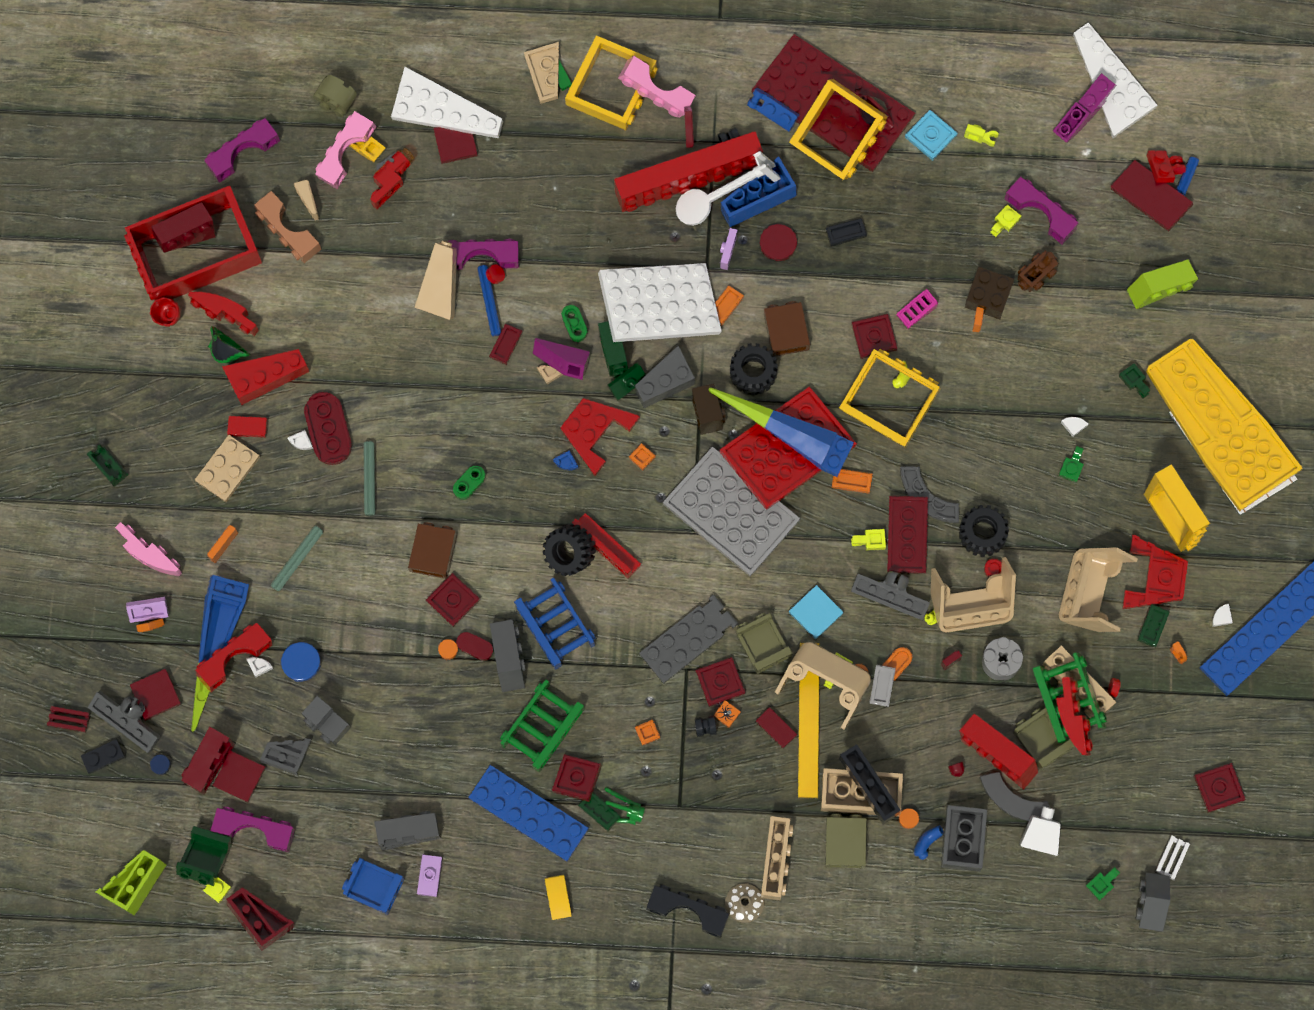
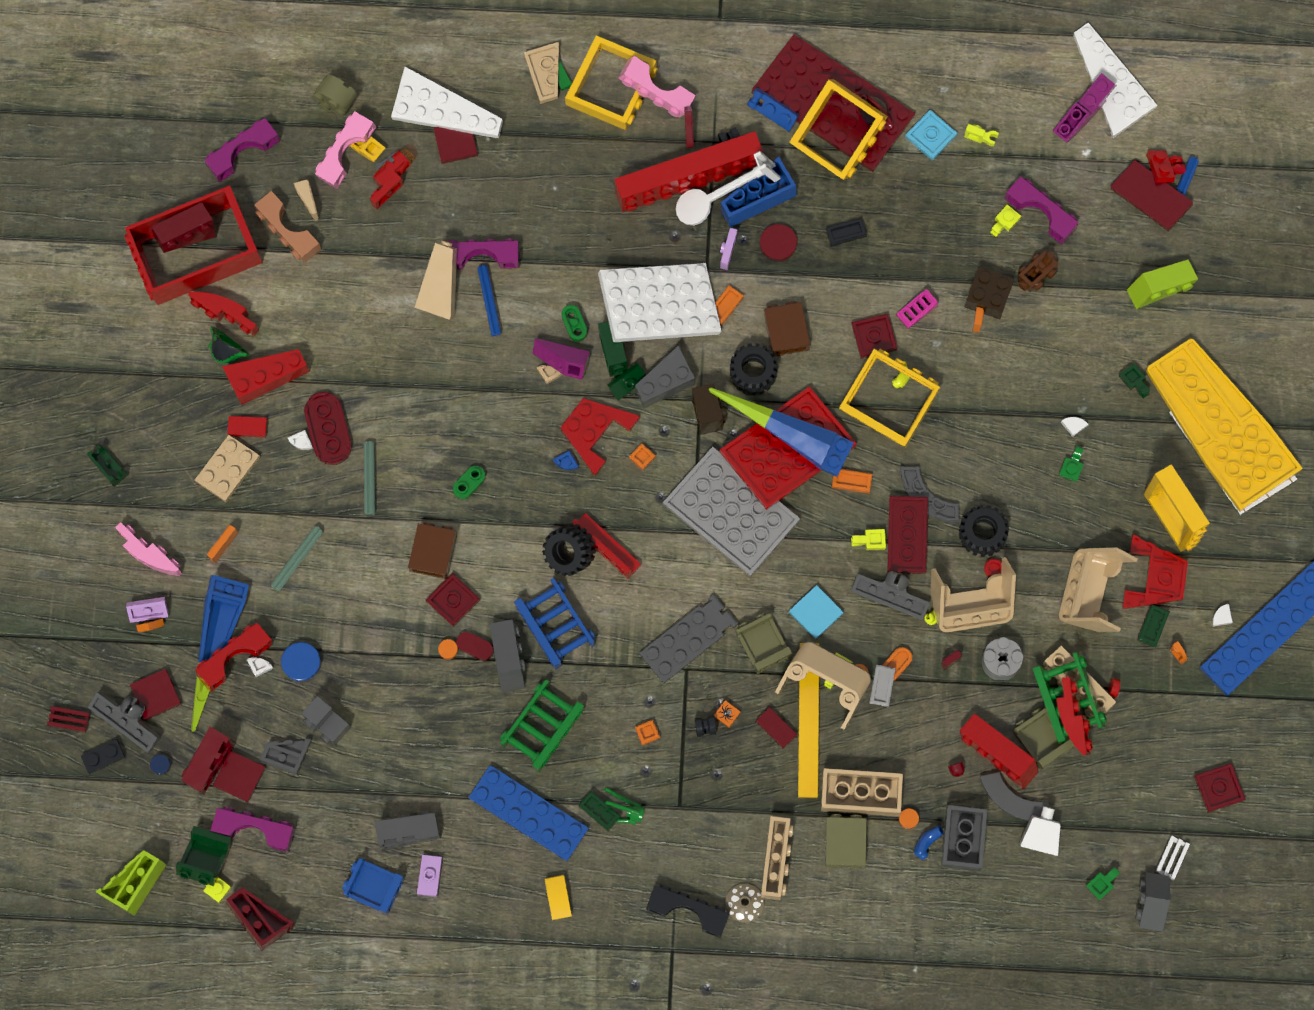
(165, 312): red hair -> none
(495, 274): red tile -> none
(505, 344): dark red tile -> none
(576, 777): dark red tile -> none
(720, 682): dark red tile -> none
(869, 784): black brick -> none

